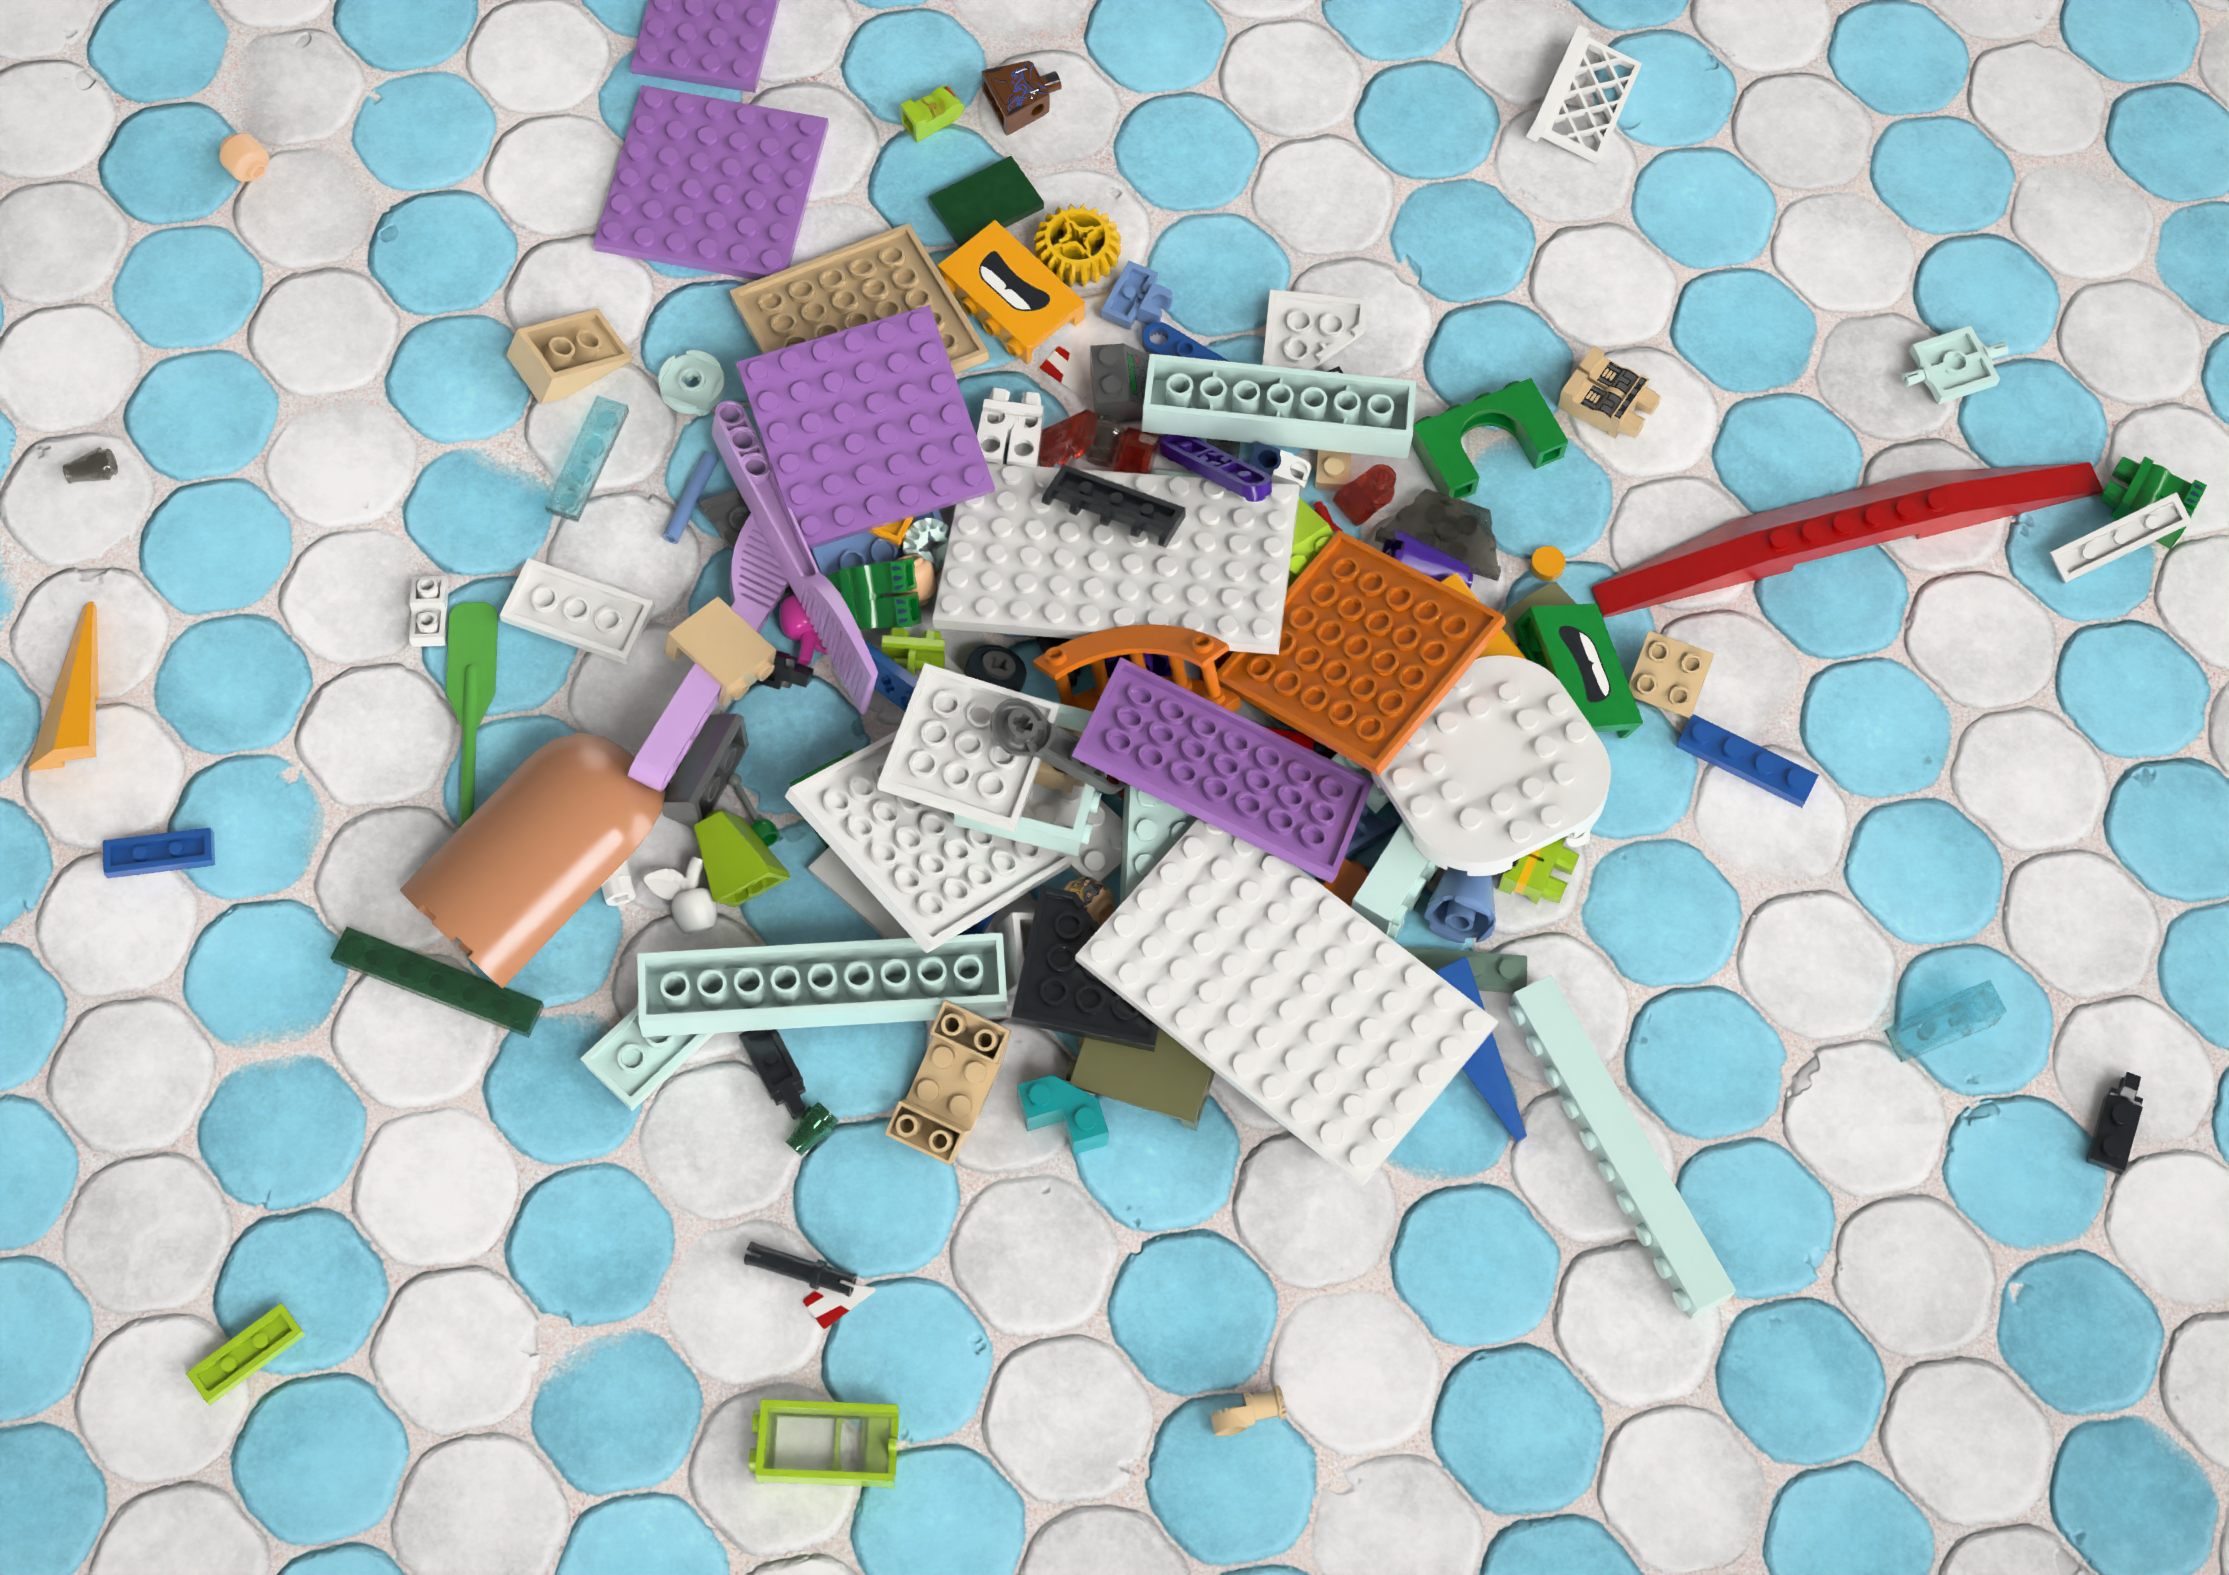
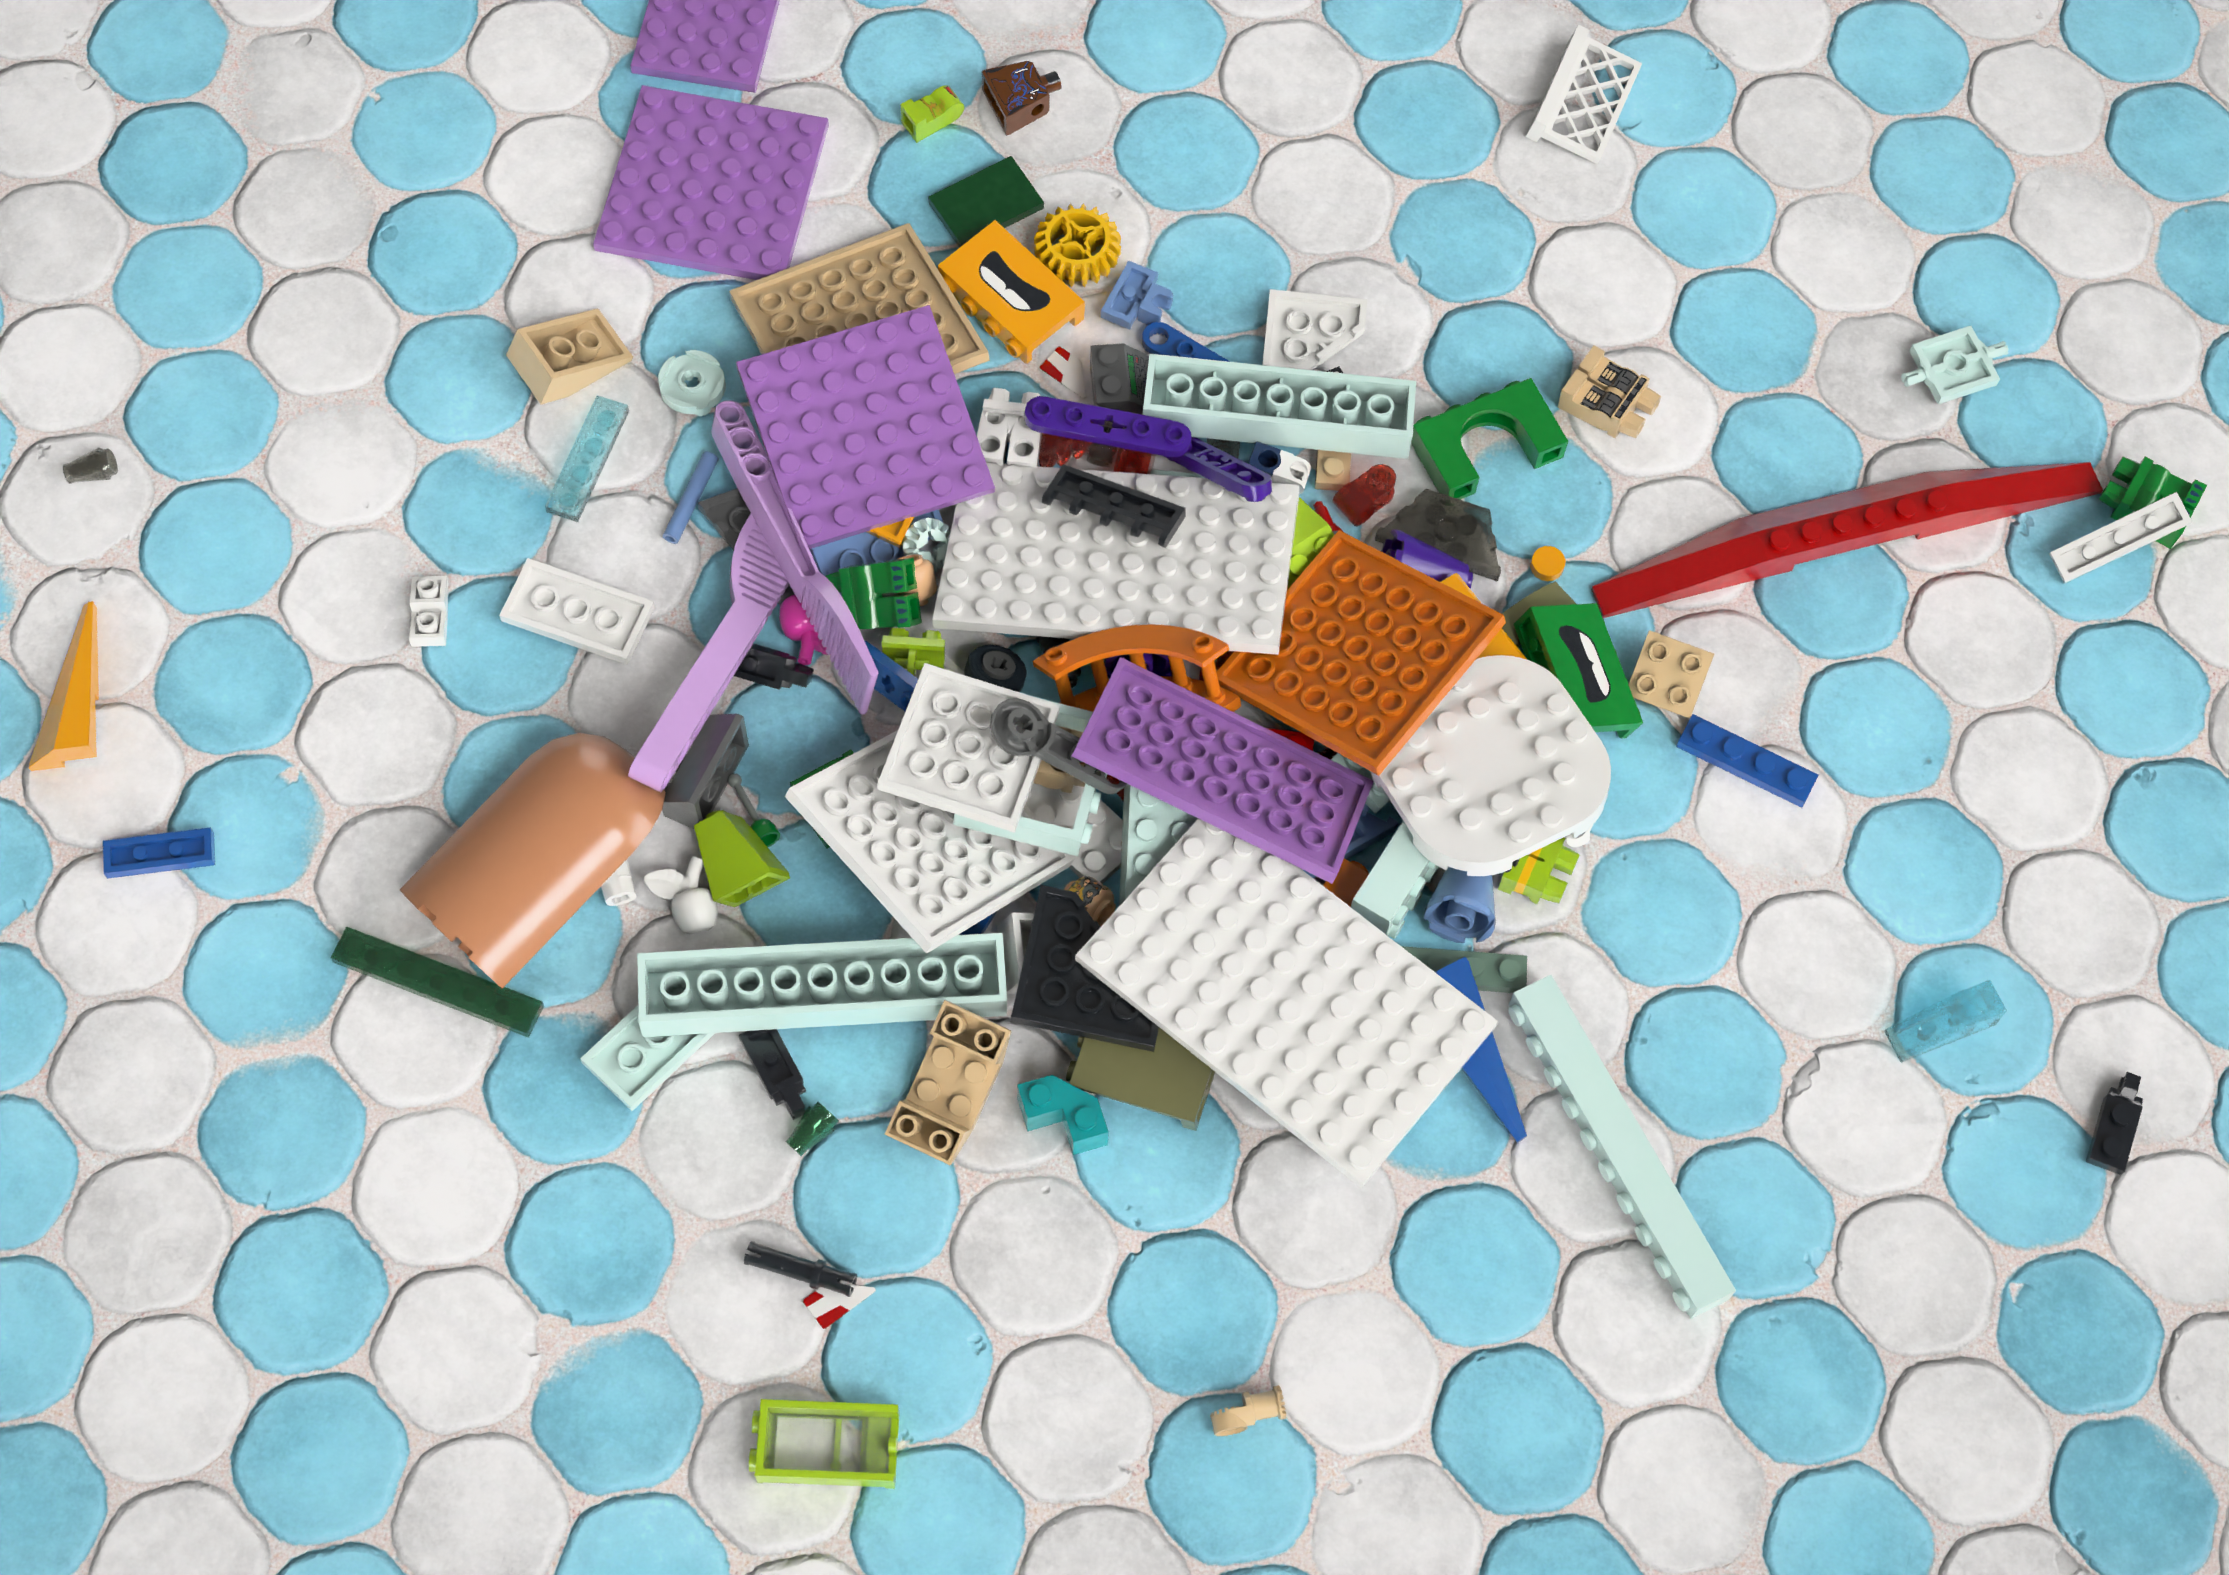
(243, 157): light nougat head -> none
(245, 1354): lime plate -> none
(471, 682): bright green piece -> none
(723, 648): tan panel -> none
(845, 885): white tile -> none
(1074, 421): none -> dark purple piece

